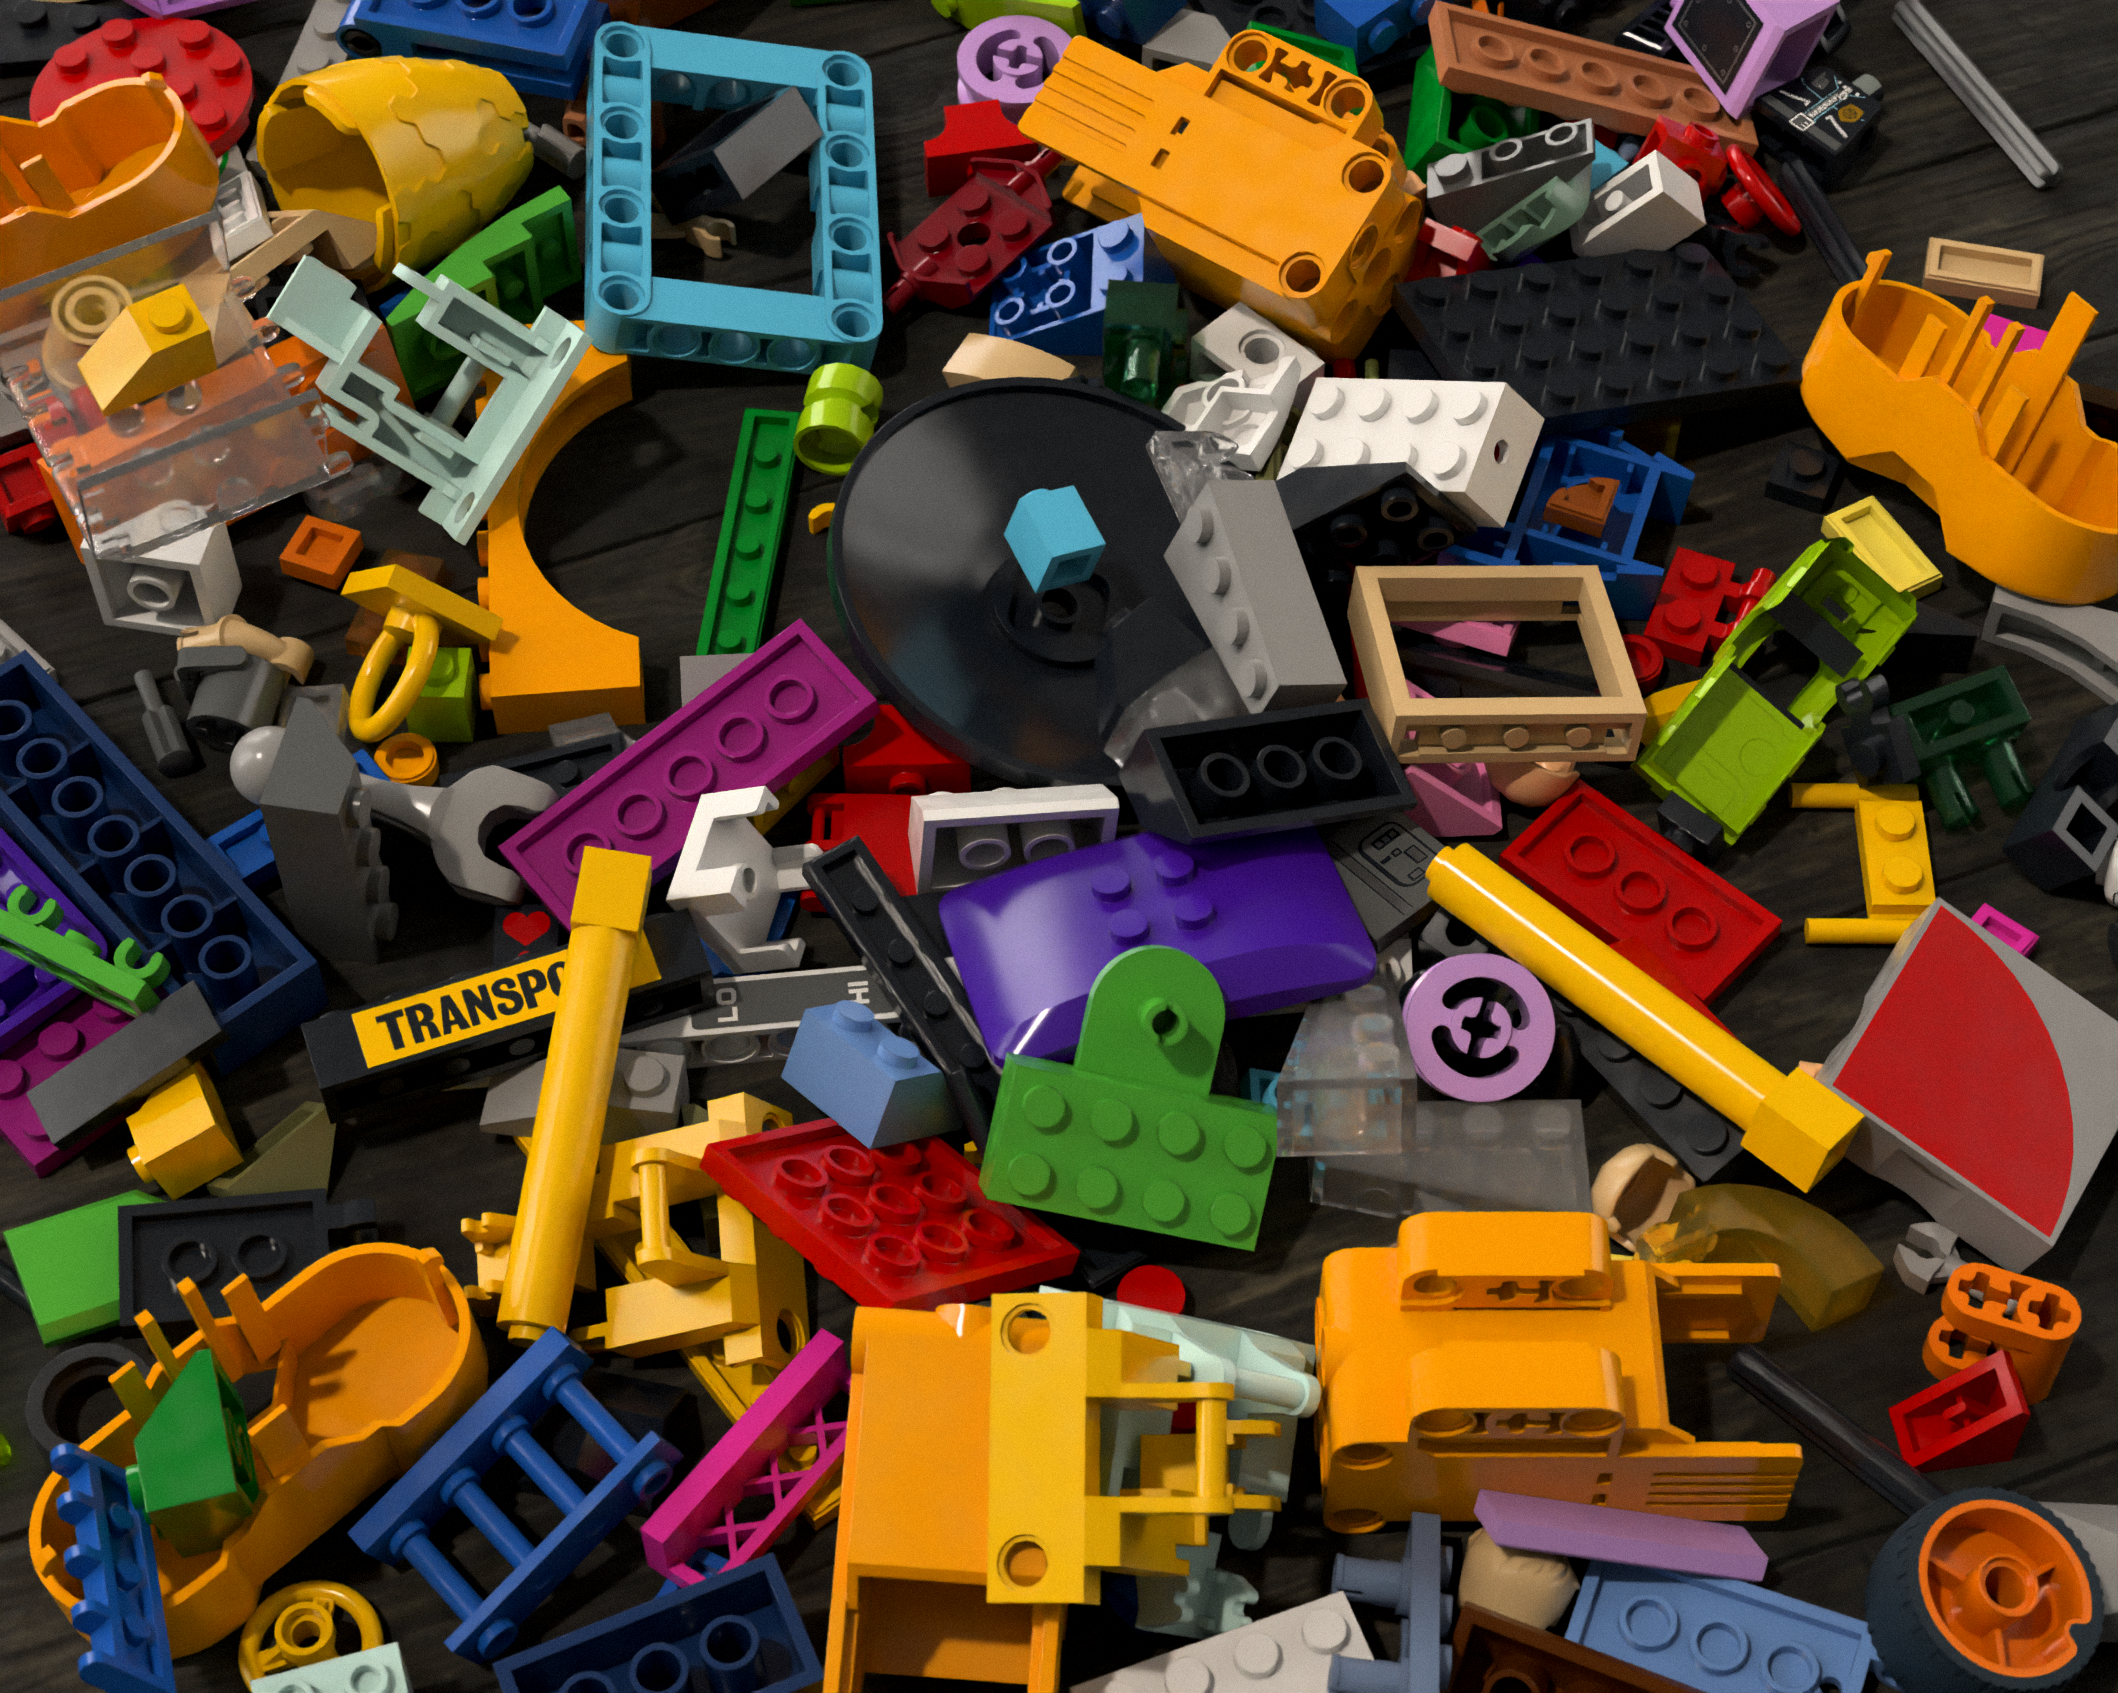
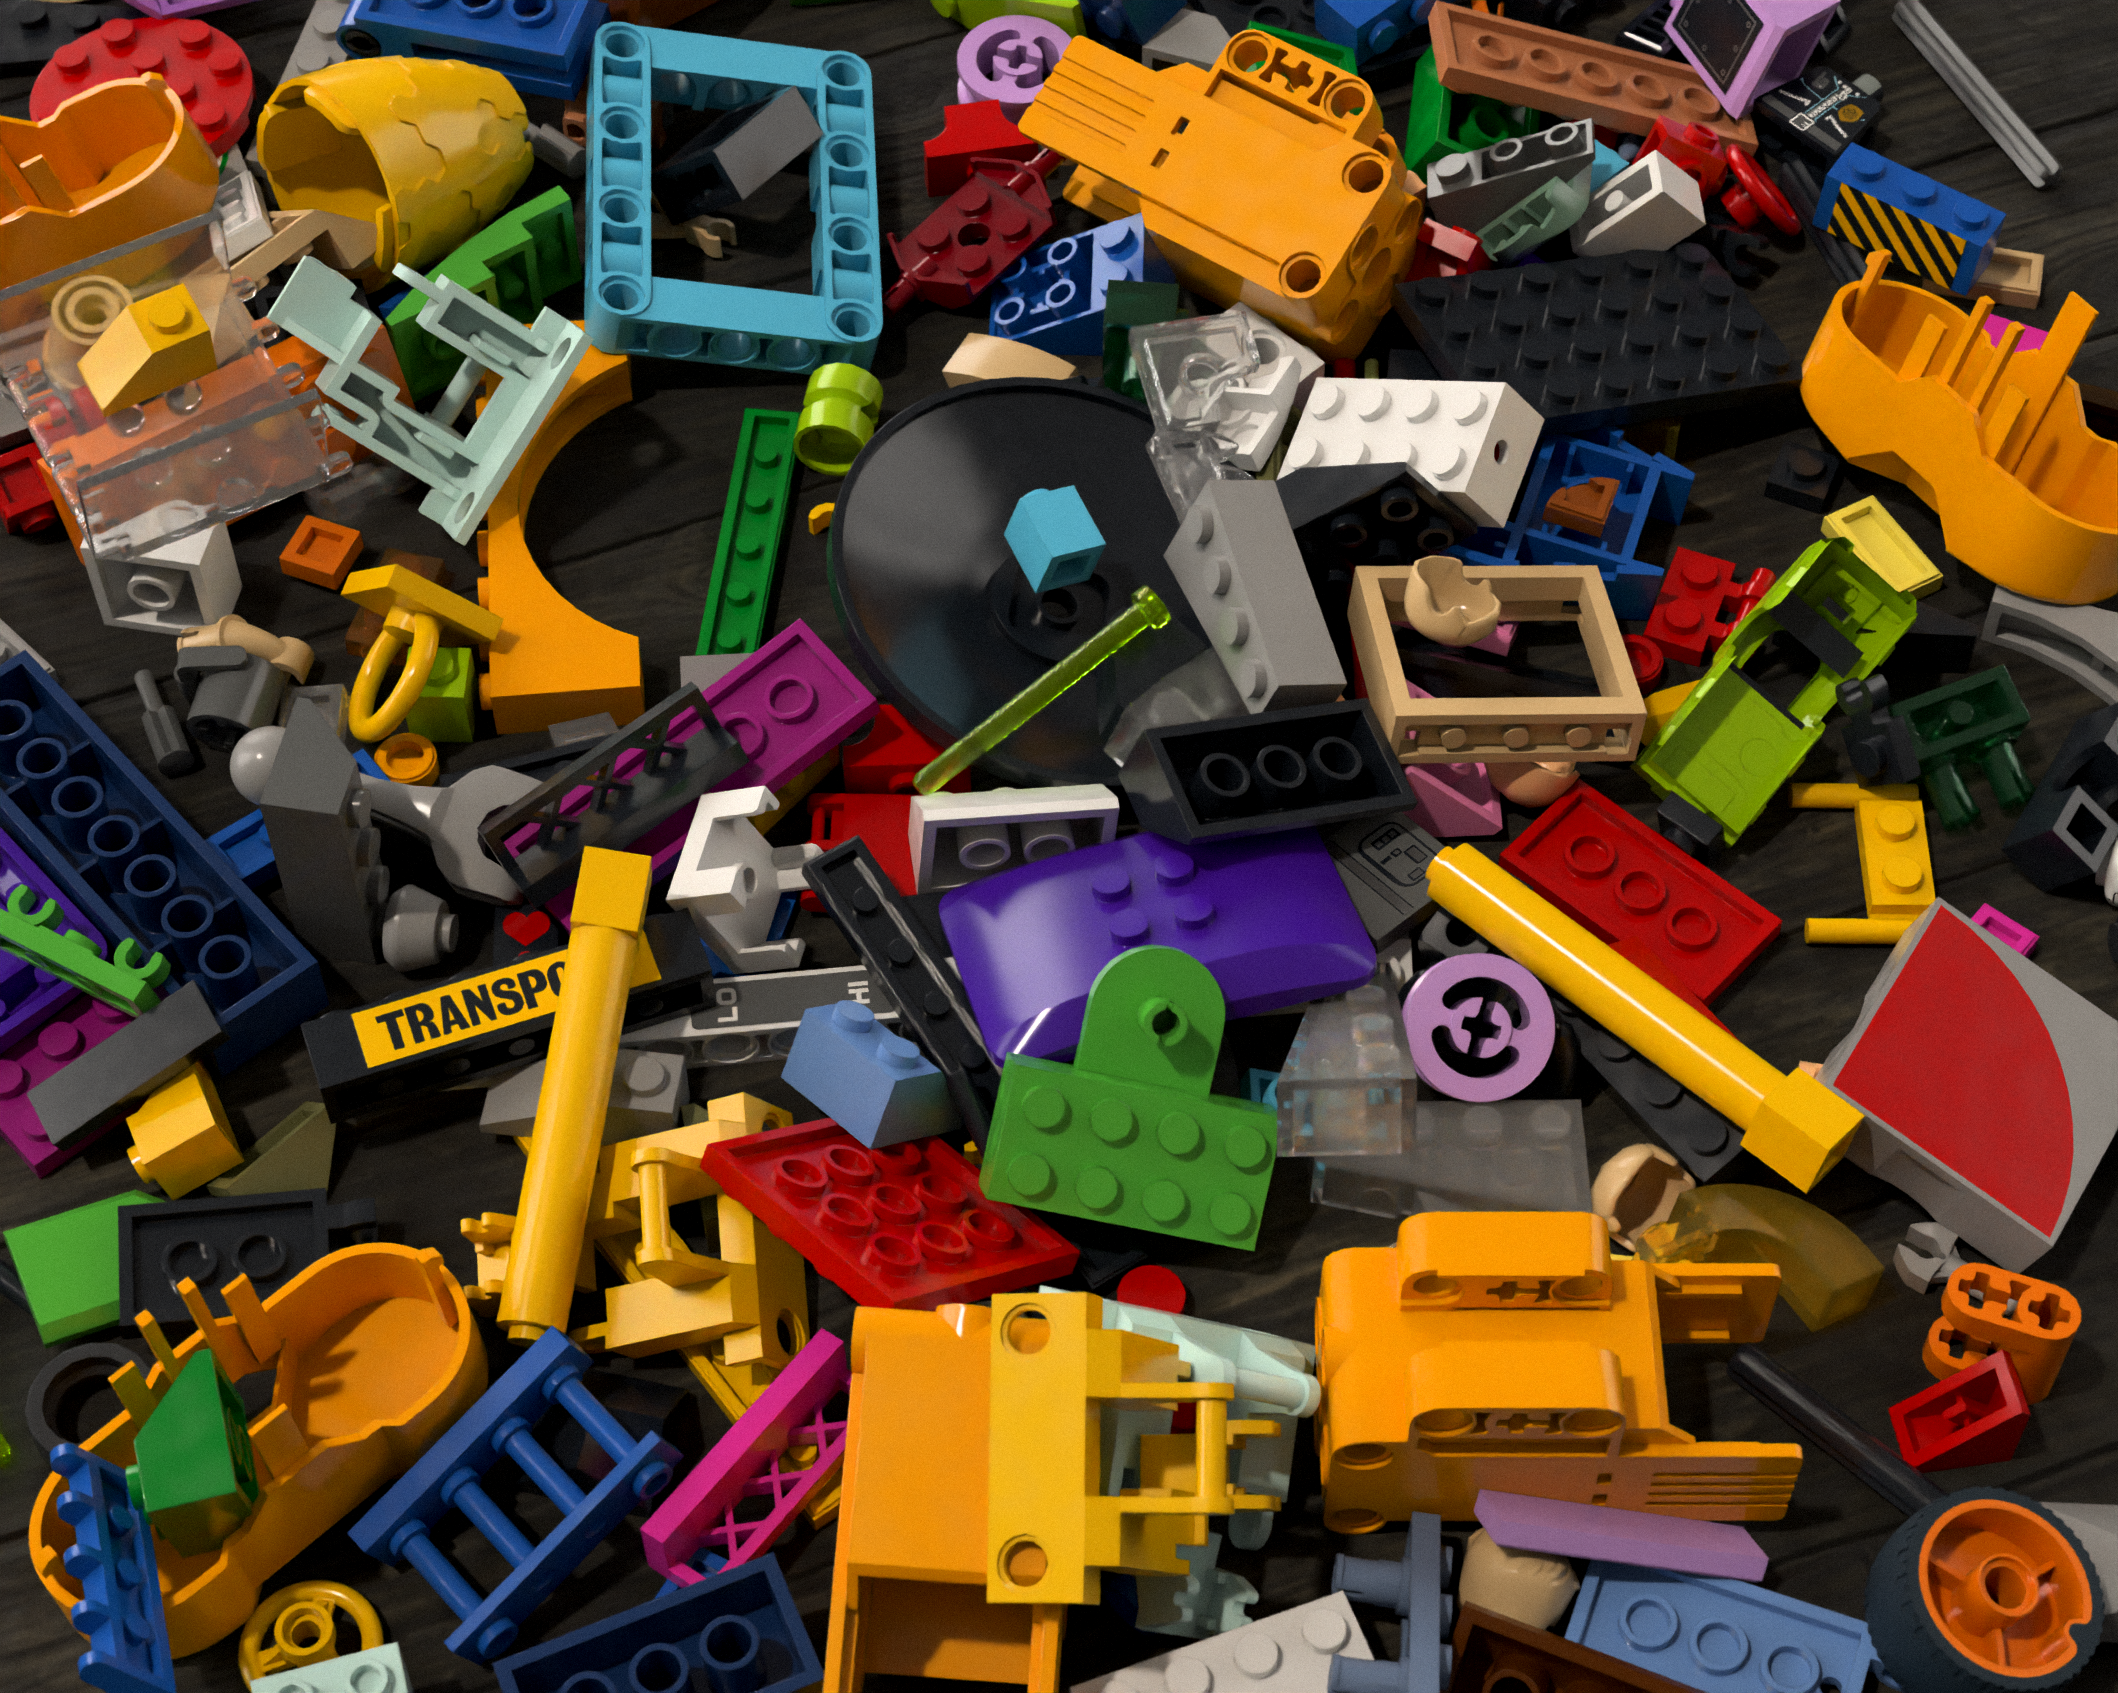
(417, 929): none -> light grey cone
(628, 810): none -> black fence
(1146, 611): none -> clear neon green bar
(1190, 365): none -> clear tile
(1447, 605): none -> tan hair
(1911, 215): none -> brick

